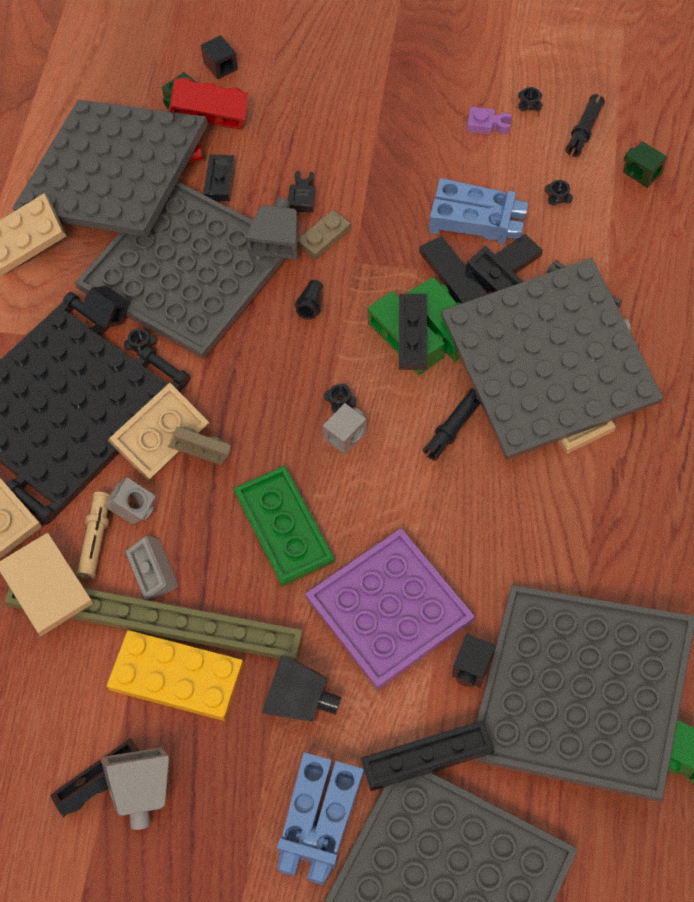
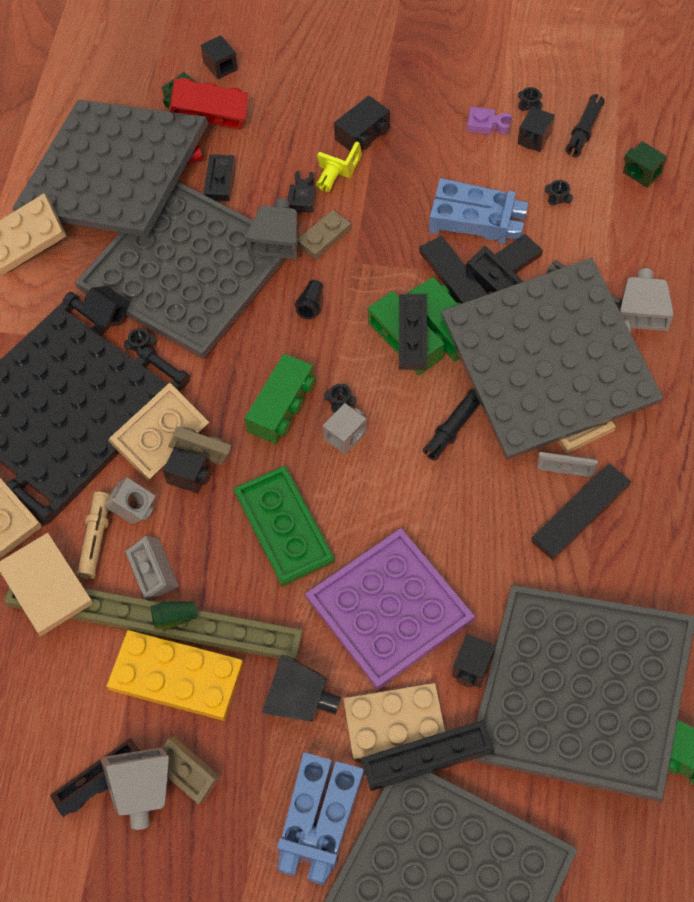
(172, 613): none -> dark green cone
(186, 470): none -> black brick
(189, 771): none -> dark tan plate
(280, 399): none -> green brick
(334, 167): none -> neon yellow bracket
(362, 124): none -> black brick
(392, 718): none -> tan plate
(536, 129): none -> black brick
(566, 464): none -> light grey slope
(580, 511): none -> black tile
(647, 302): none -> light grey torso

